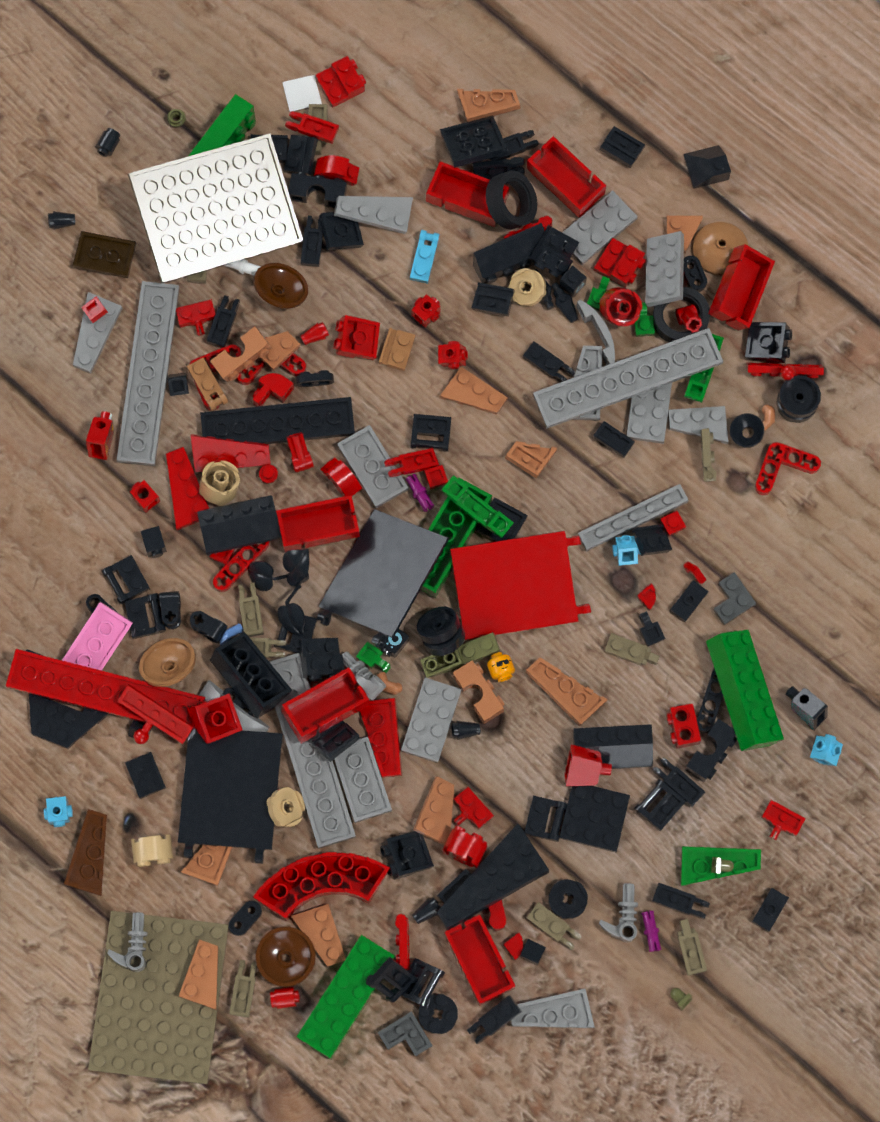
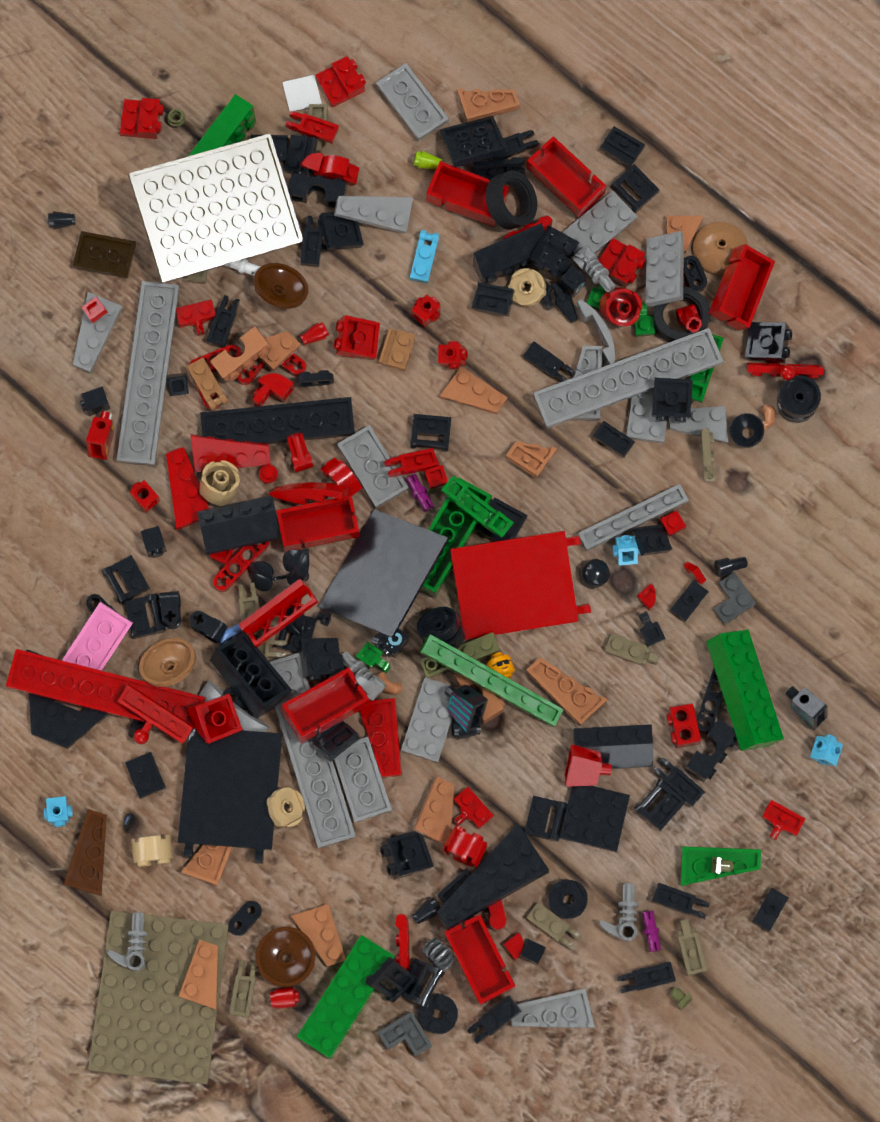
(94, 401): none -> black brick
(108, 142): black brick -> none
(141, 118): none -> red plate
(262, 617): none -> red fence
(303, 492): none -> red slope
(312, 161): none -> red tile
(321, 876): red brick -> none
(412, 102): none -> light grey plate
(425, 160): none -> lime cone
(438, 954): none -> dark grey gear
(466, 706): none -> black torso
(491, 680): none -> green plate
(588, 261): none -> light grey piece
(594, 573): none -> black hair
(639, 184): none -> black plate
(649, 977): none -> black hinge
(672, 399): none -> black plate
(707, 166): black slope -> none
(726, 566): none -> black piece
(783, 458): red beam -> none

